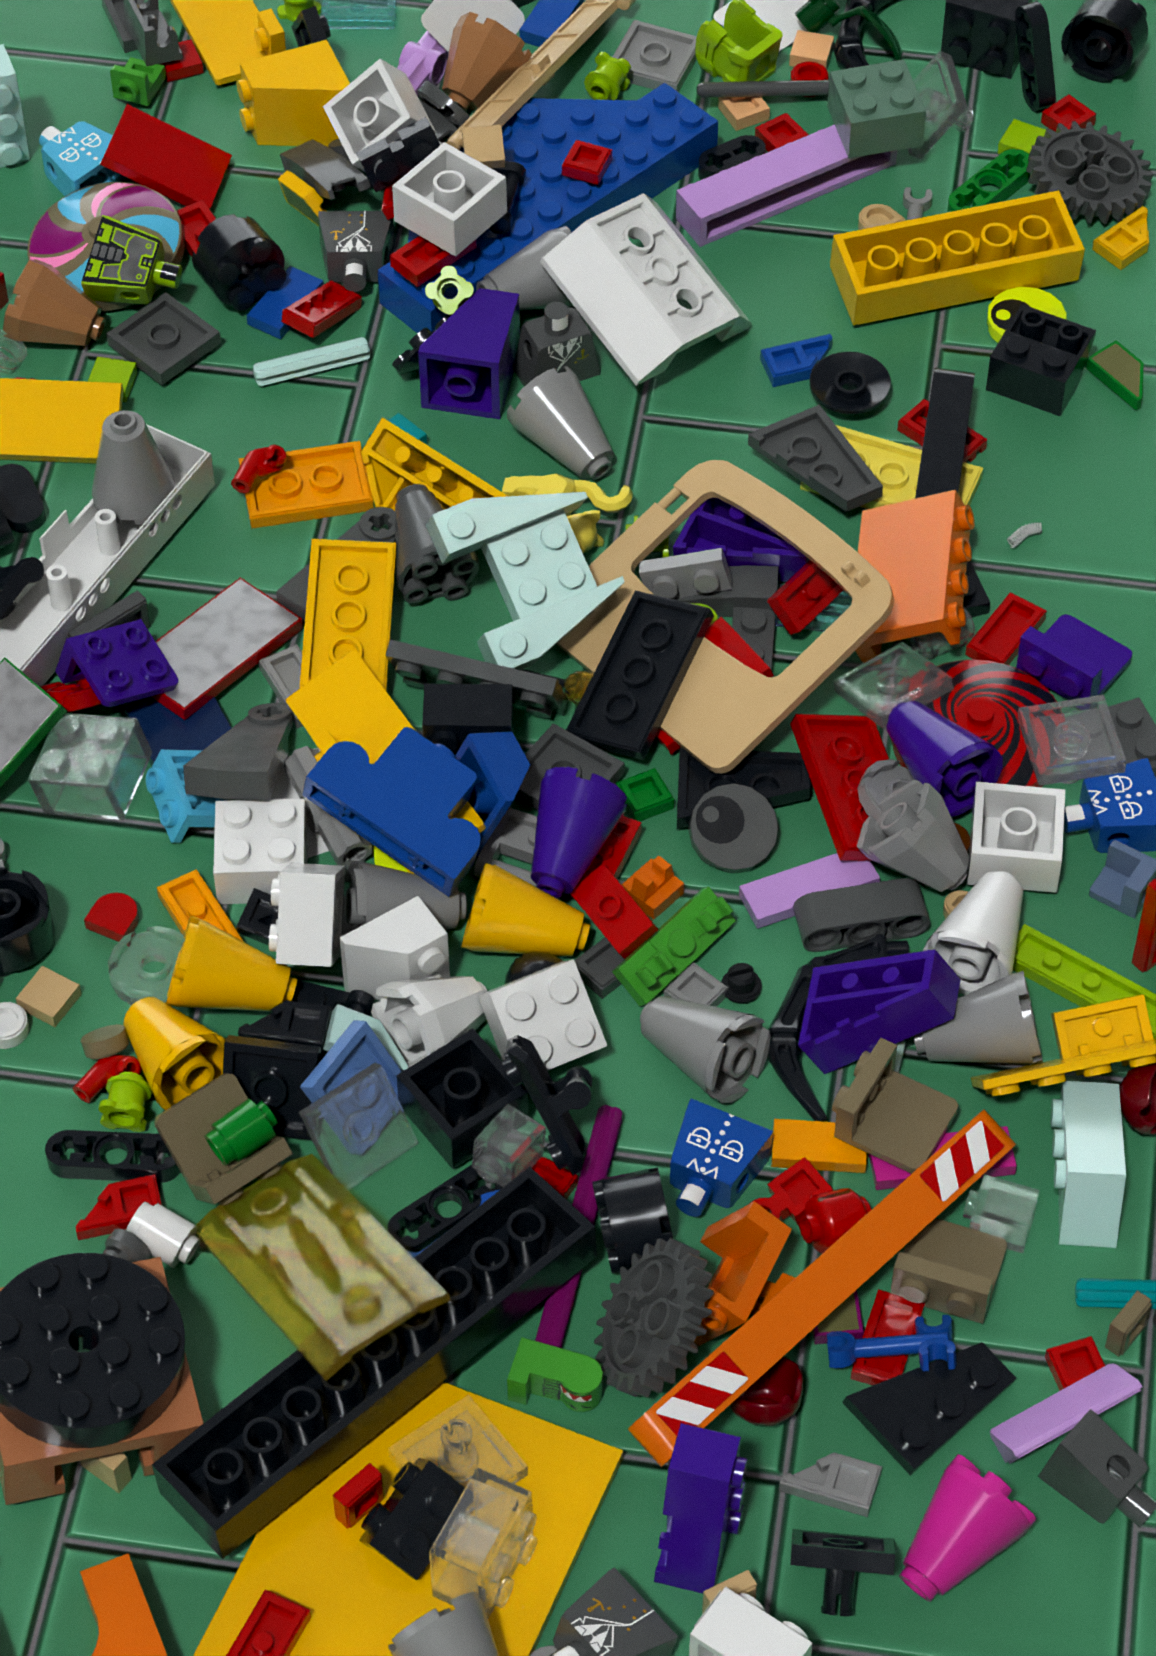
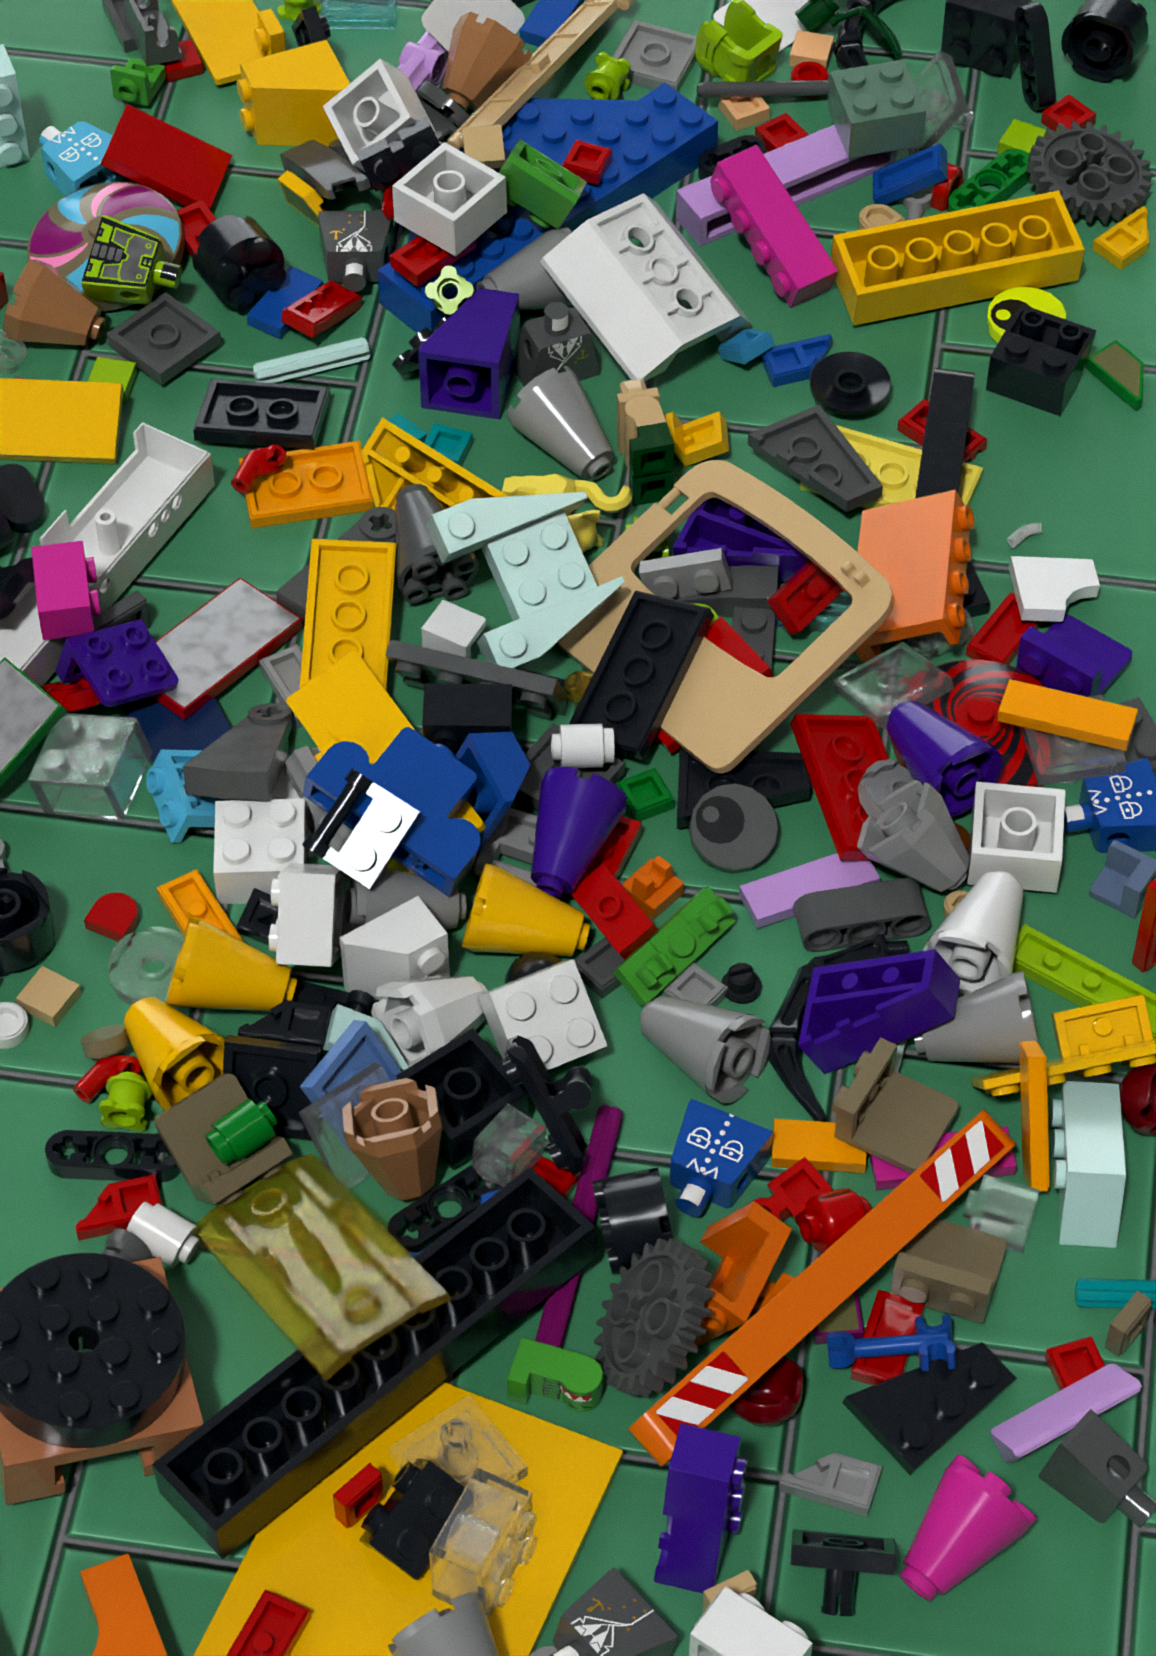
(63, 589): none -> dark pink brick
(110, 1469): tan tile -> none
(129, 469): light grey cone -> none
(262, 414): none -> black tile
(373, 838): none -> plate
(396, 1136): none -> medium nougat cone
(450, 442): none -> teal tile
(452, 629): none -> white panel
(540, 185): none -> bright green slope
(583, 745): none -> white brick
(644, 441): none -> hips
(698, 438): none -> yellow bracket
(745, 346): none -> dark azure tile
(773, 226): none -> dark pink brick
(910, 175): none -> blue tile
(944, 188): none -> red tile
(1034, 1115): none -> light orange tile
(1050, 584): none -> white tile
(1067, 715): none -> light orange tile

